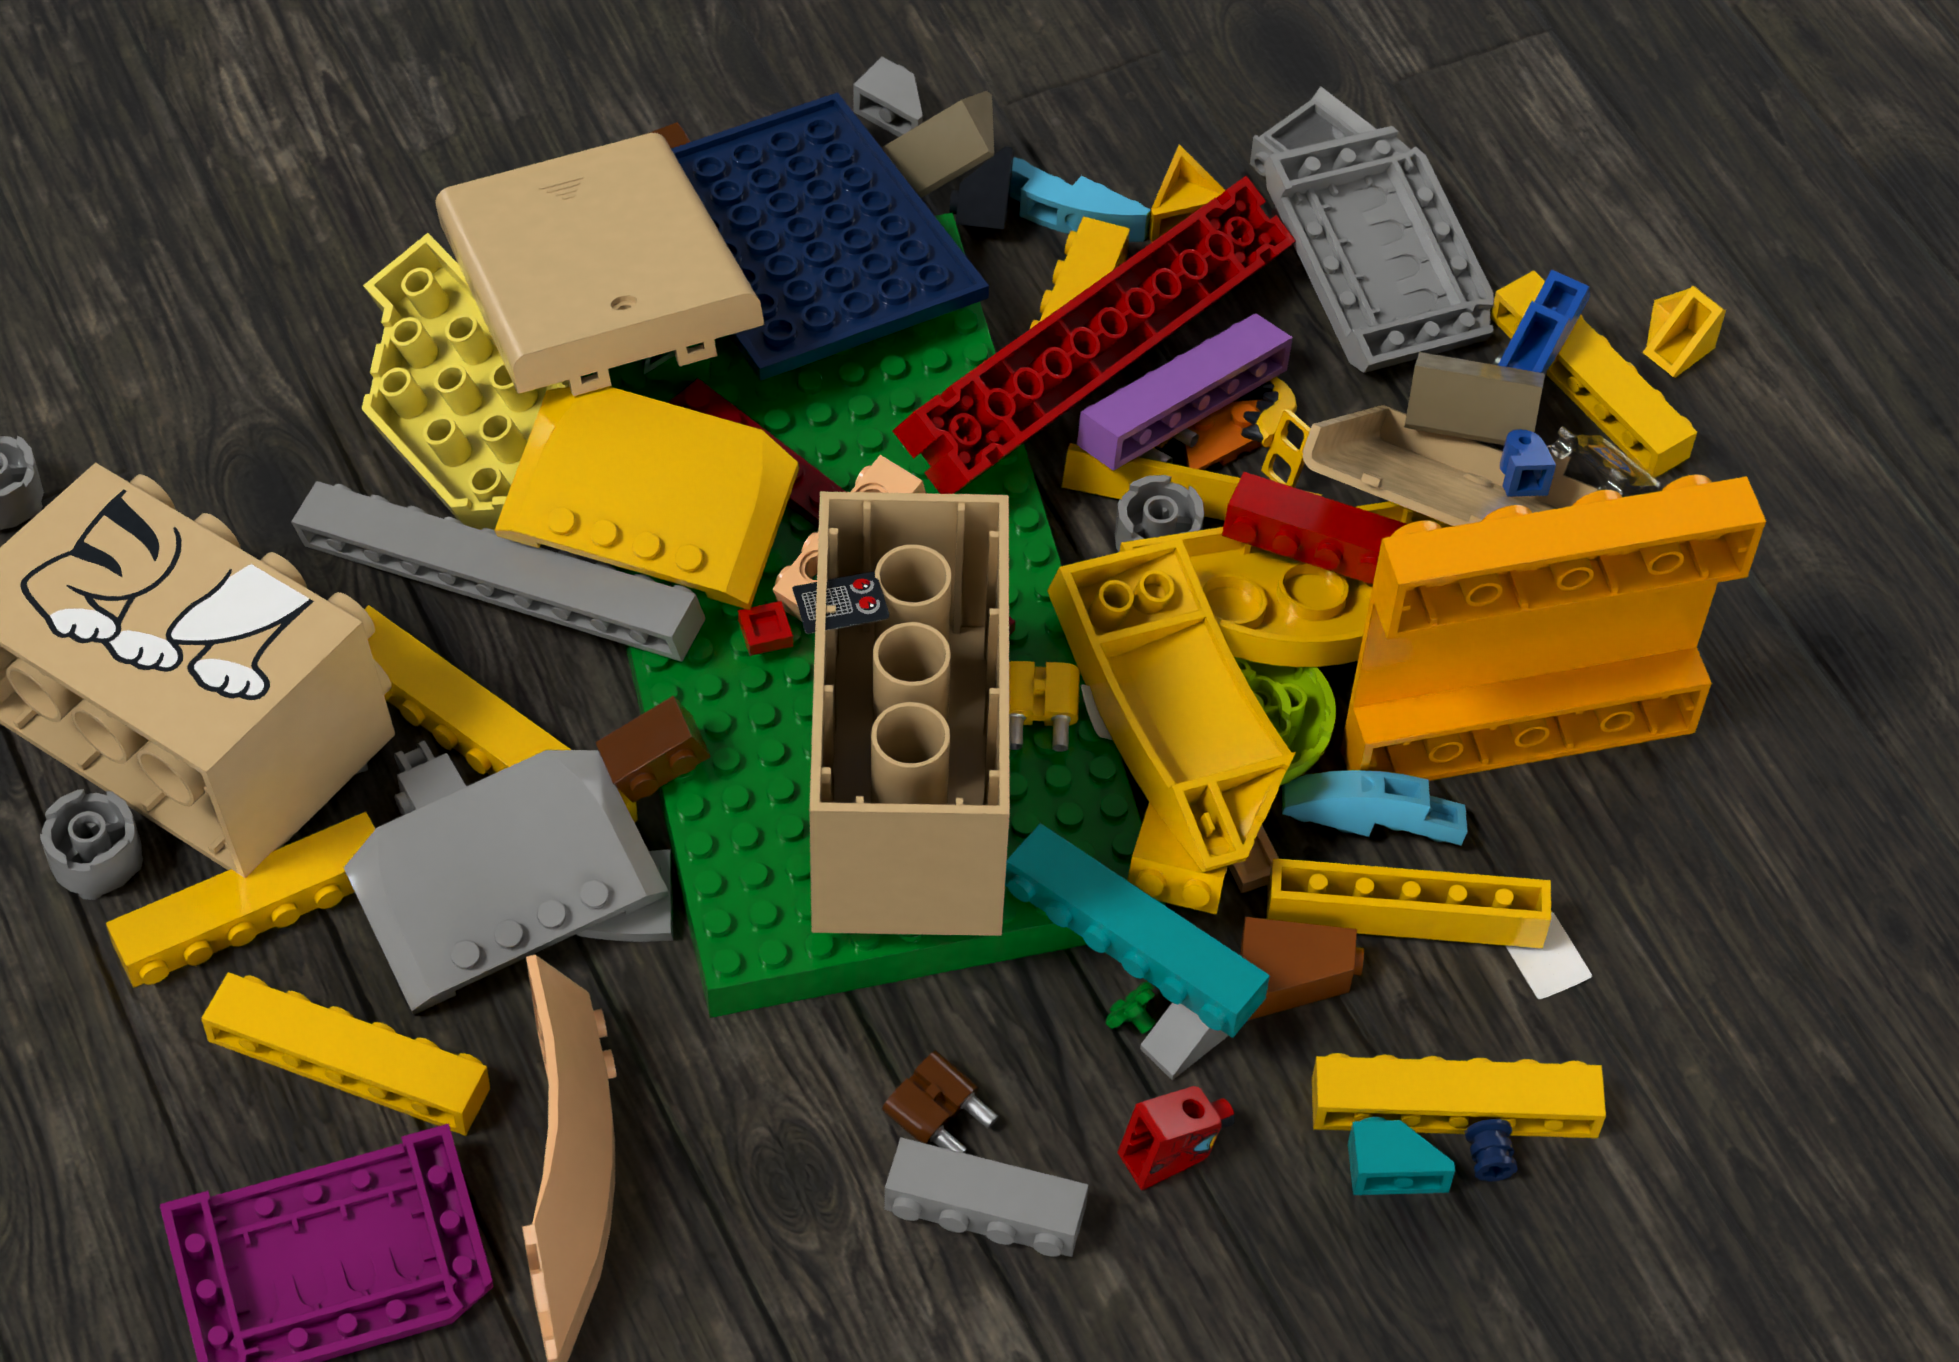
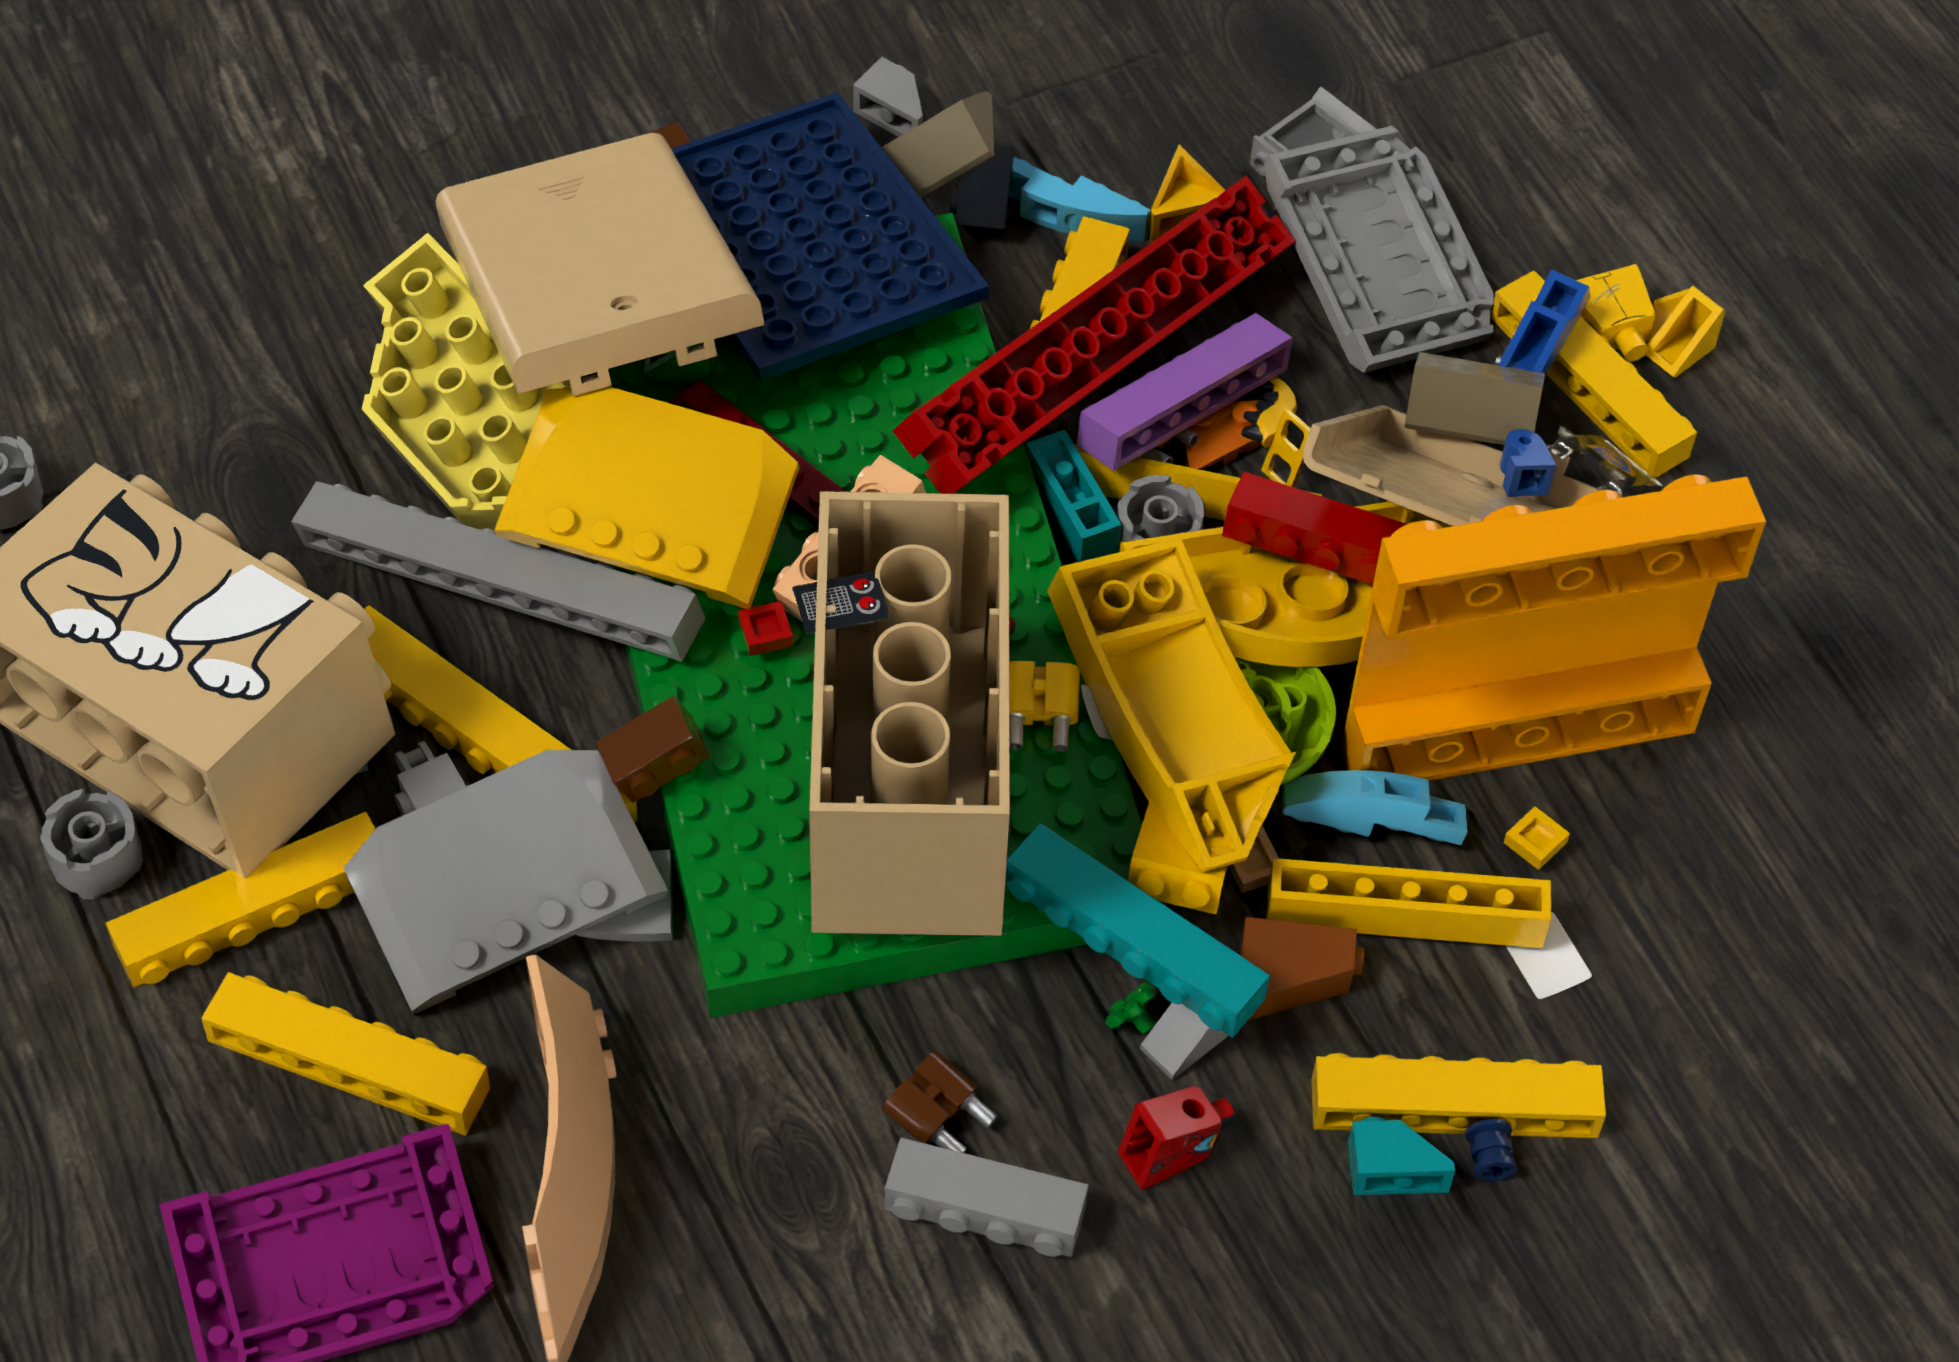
(1074, 498): none -> teal slope
(1536, 837): none -> yellow plate
(1620, 310): none -> yellow torso

